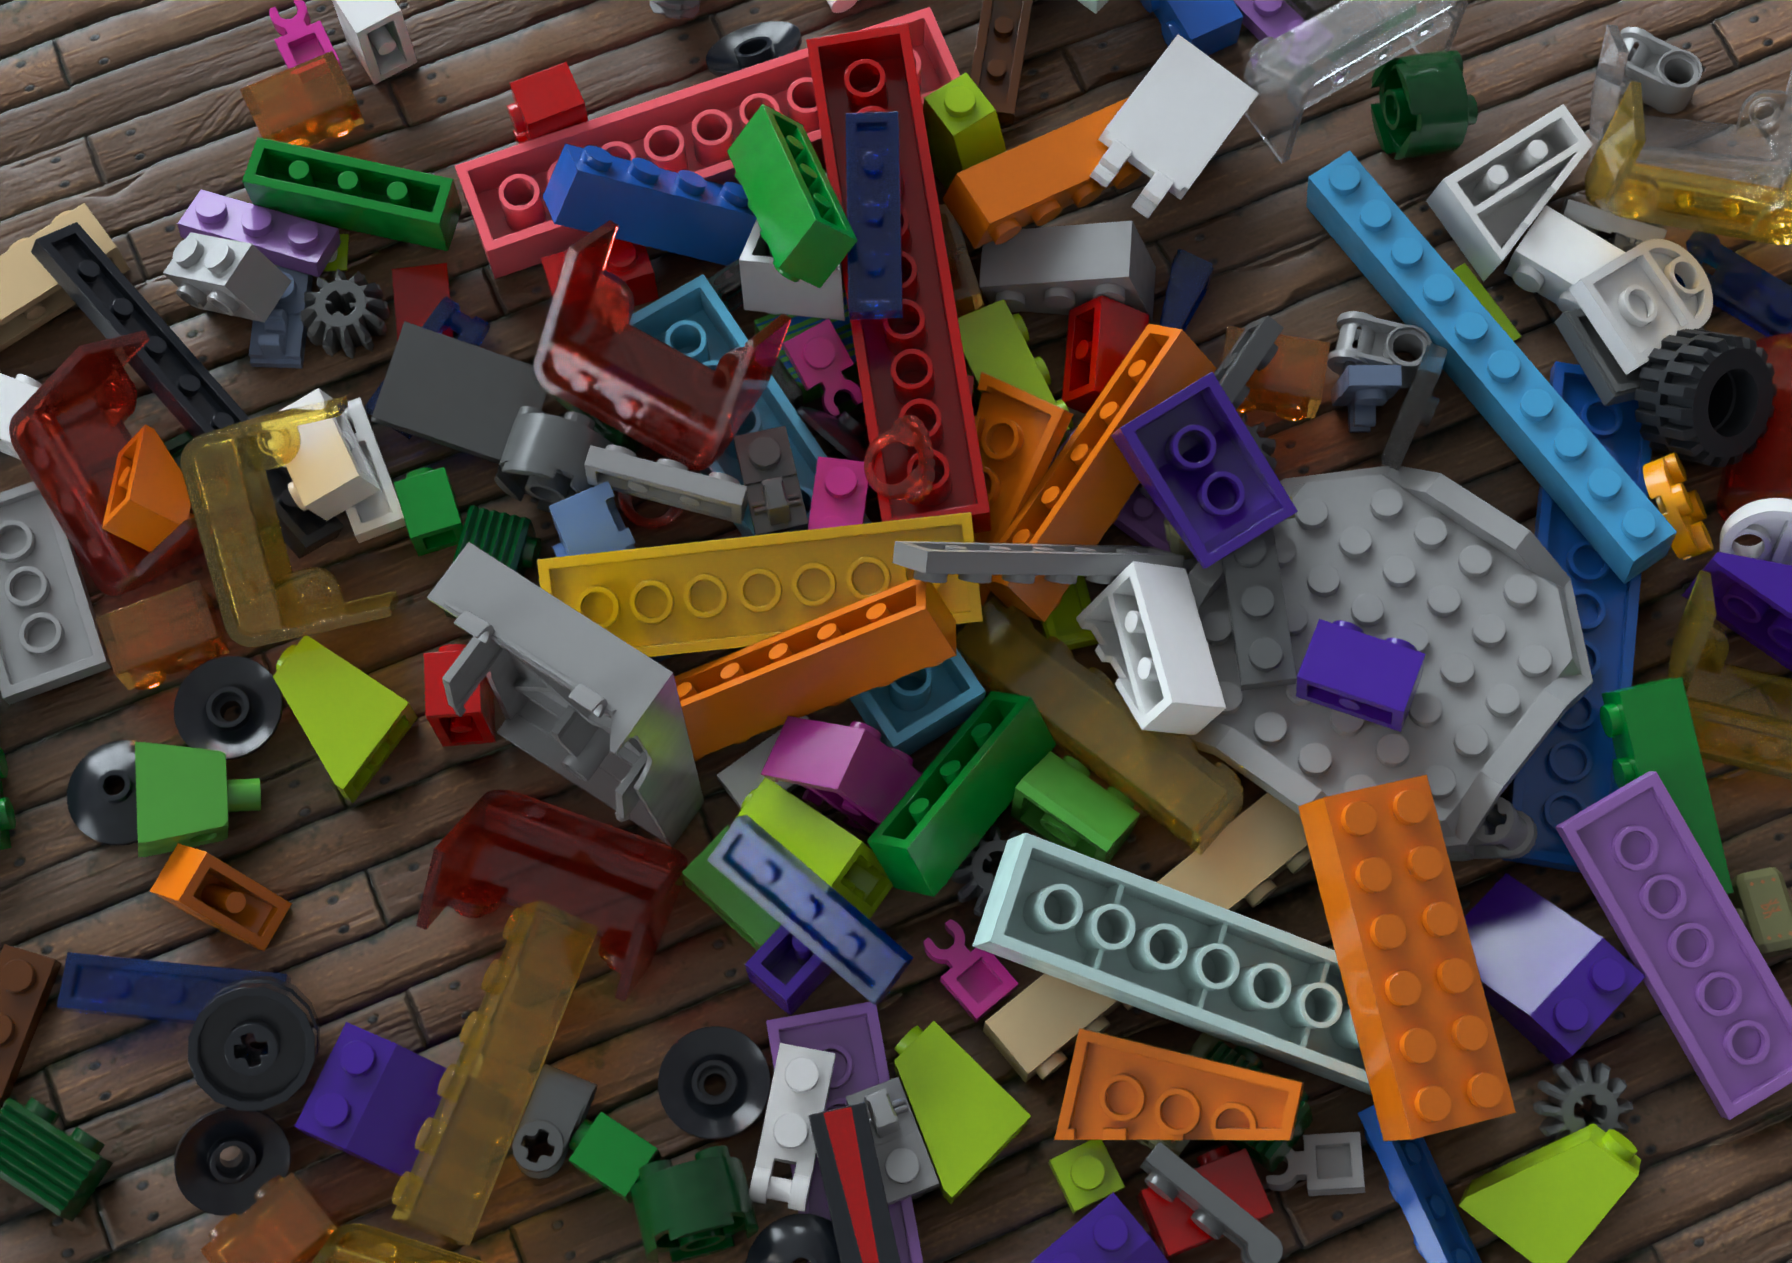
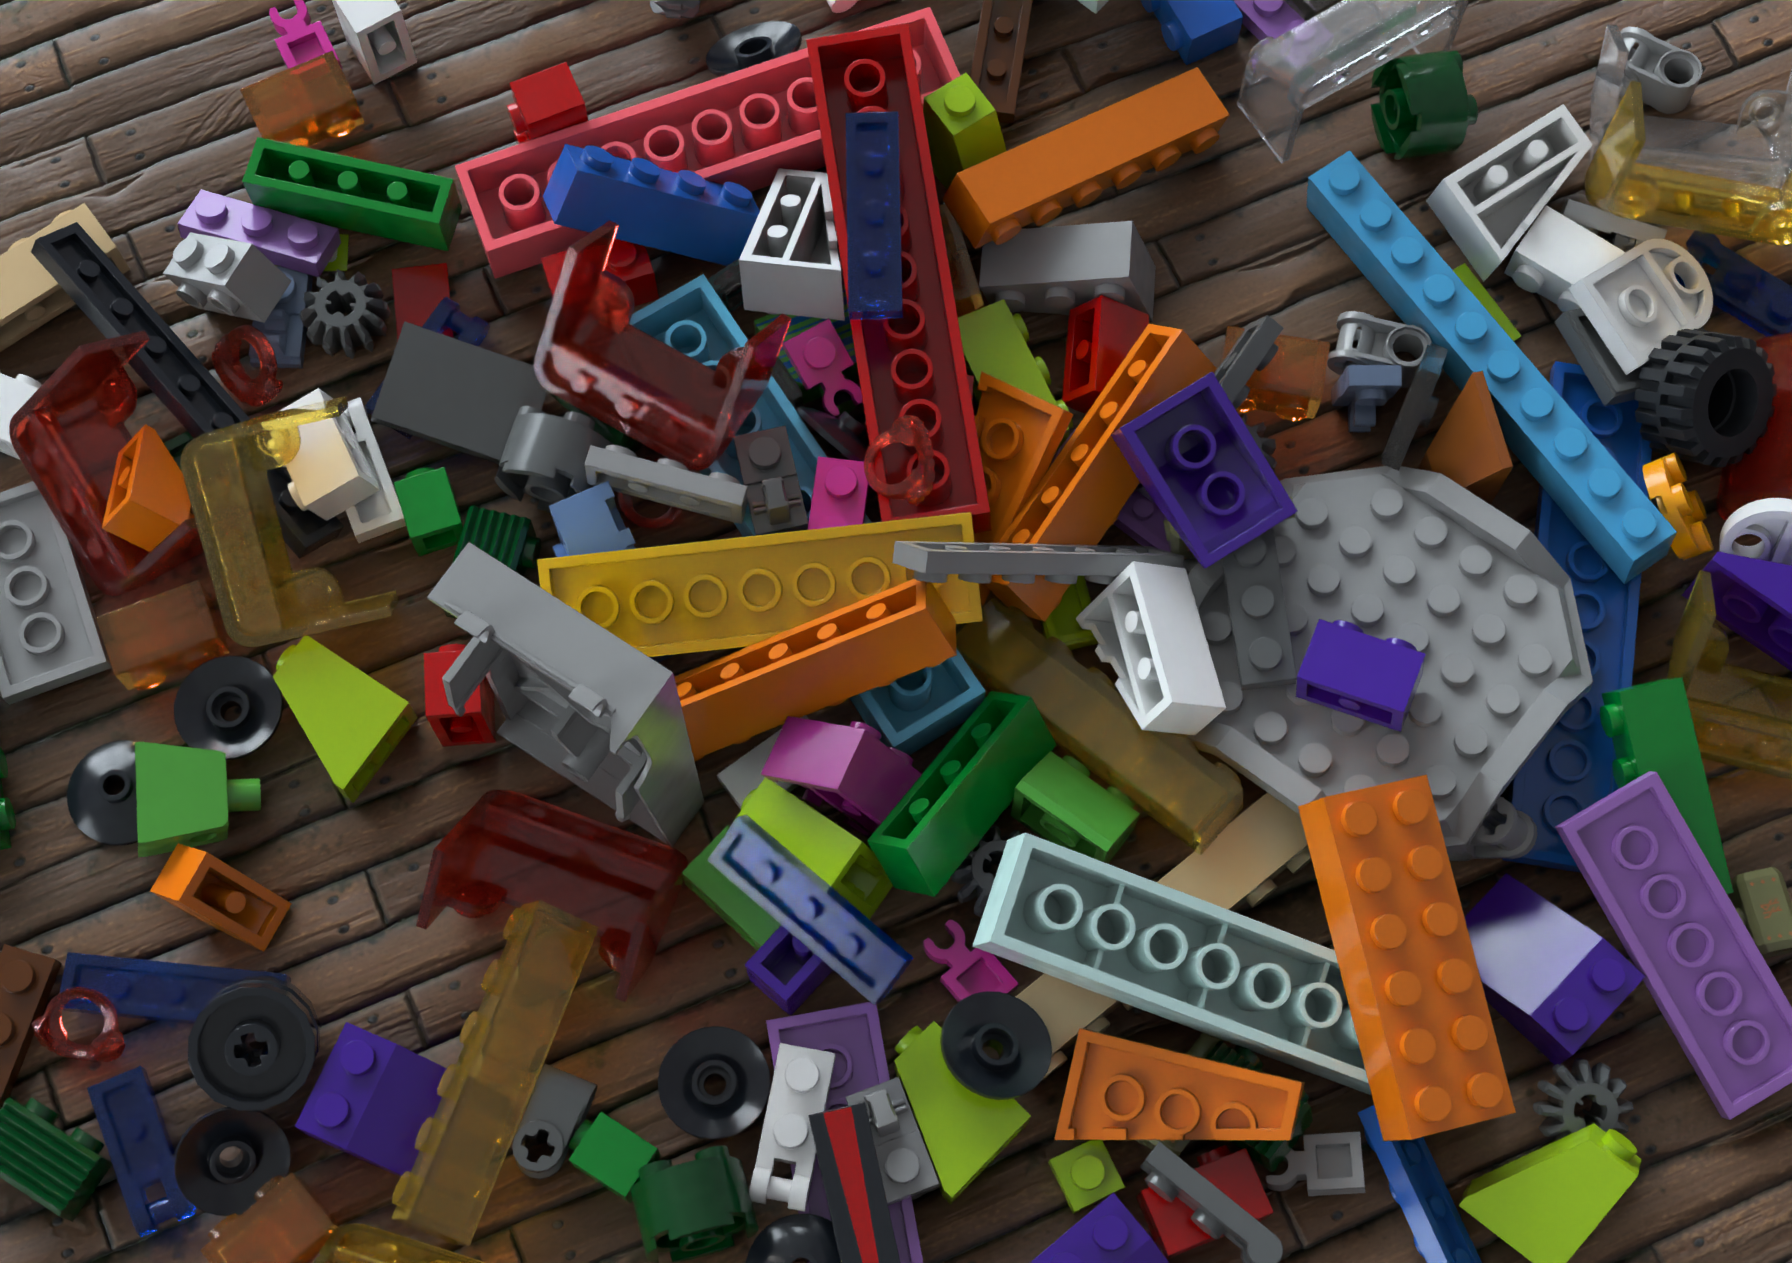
(53, 1035): none -> clear red piece
(139, 1148): none -> clear blue plate
(231, 372): none -> clear red piece
(791, 197): green brick -> none
(1010, 1029): none -> black dish
(1173, 123): white tile -> none
(1185, 290): clear blue slope -> none
(1471, 443): none -> dark orange slope

